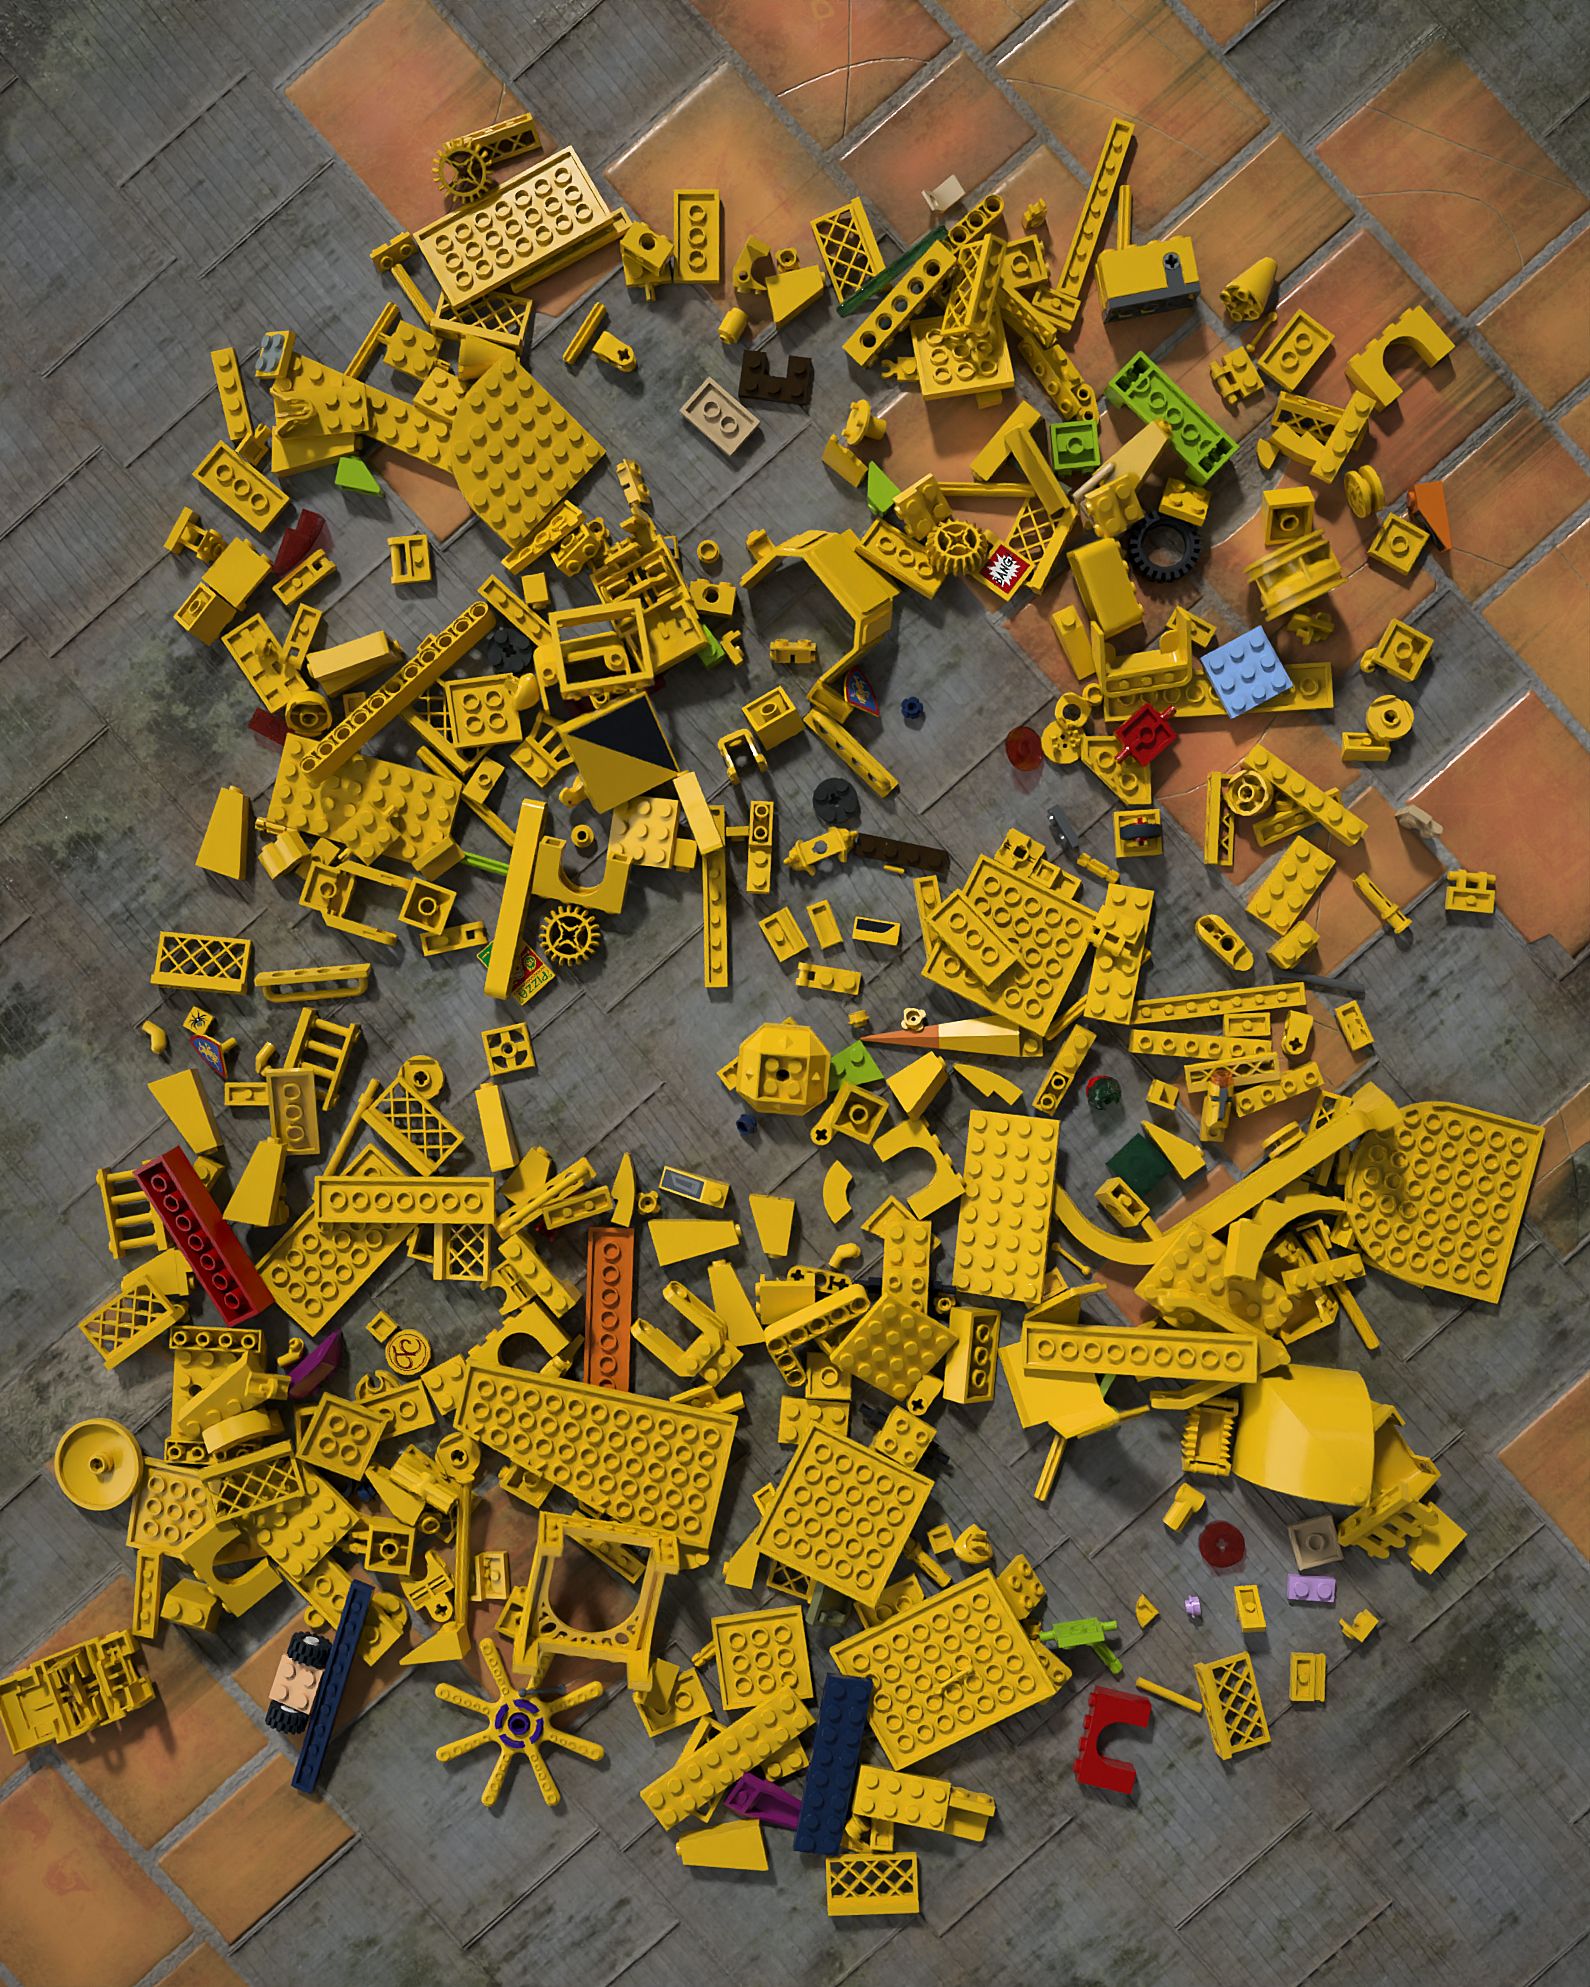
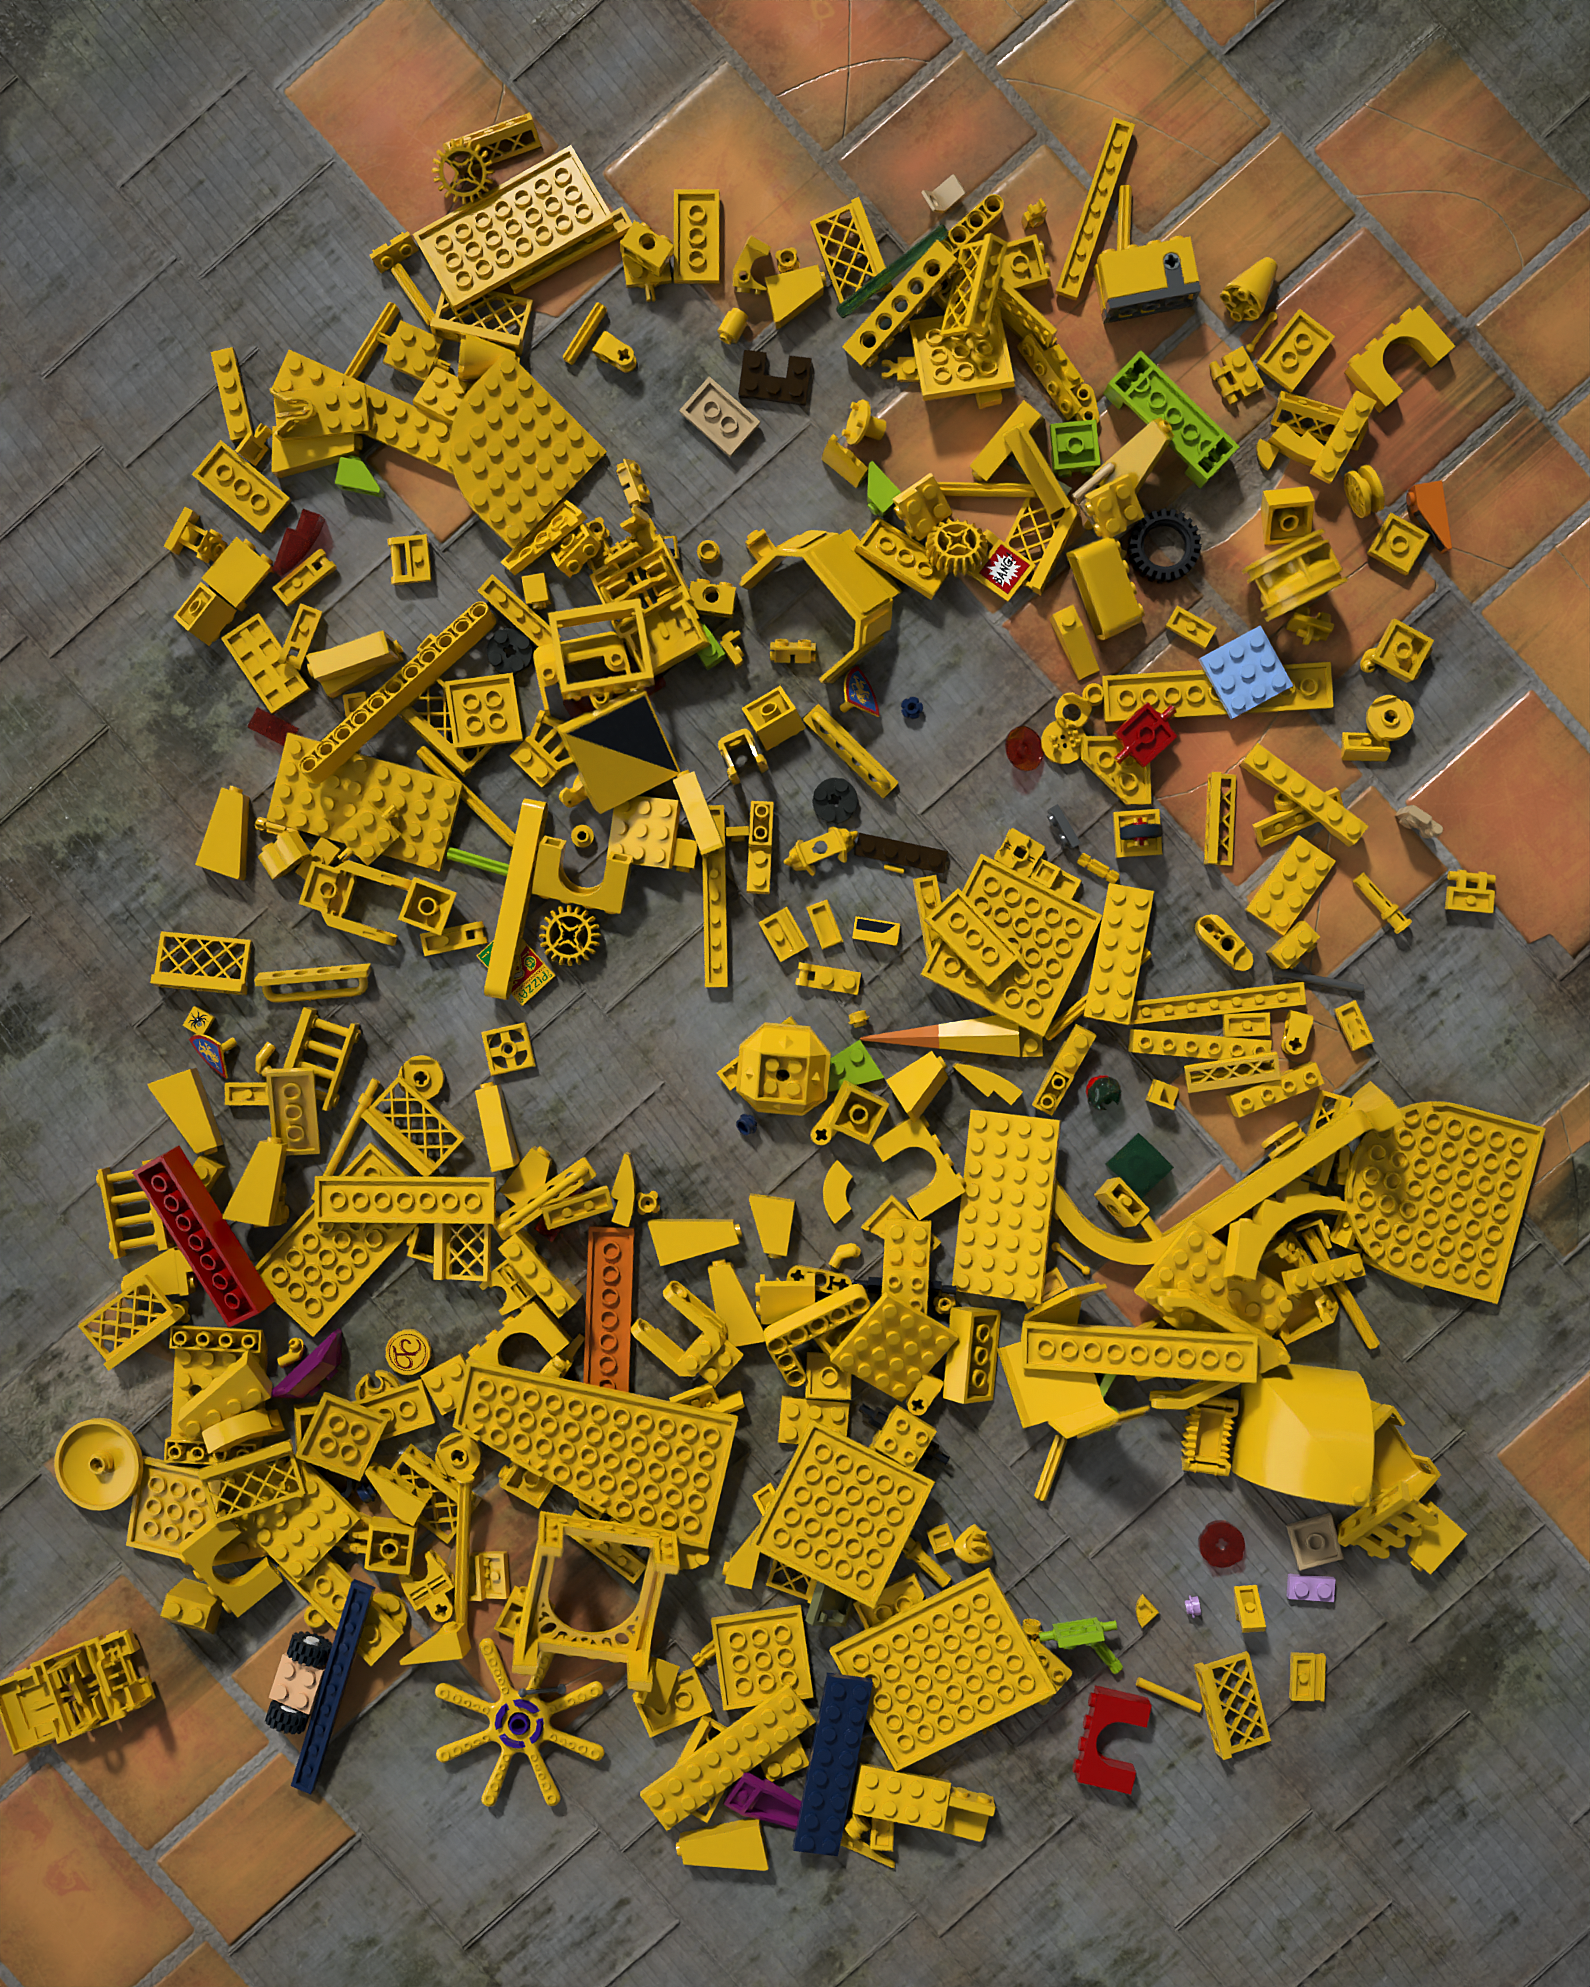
(147, 1592): yellow plate -> none
(158, 1036): yellow arm -> none
(263, 647): yellow plate -> none
(267, 1386): yellow hips -> none
(275, 355): piece -> none
(308, 713): yellow cylinder -> none
(382, 1326): yellow plate -> none
(423, 1487): yellow piece -> none
(429, 1522): yellow plate -> none
(439, 858): yellow panel -> none
(483, 781): yellow plate -> none
(525, 691): yellow piece -> none
(694, 1186): slope -> none
(830, 701): yellow tile -> none
(872, 1903): yellow fence -> none
(910, 1013): yellow plate -> none
(937, 1689): yellow hinge -> none
(1021, 1586): yellow plate -> none
(1056, 307): yellow plate -> none
(1117, 925): yellow plate -> none
(1147, 670): yellow windscreen -> none
(1179, 1153): yellow slope -> none
(1185, 501): yellow plate -> none
(1186, 1502): yellow piece -> none
(1217, 1107): yellow plate -> none
(1249, 793): yellow cylinder -> none
(1362, 1625): yellow bracket -> none

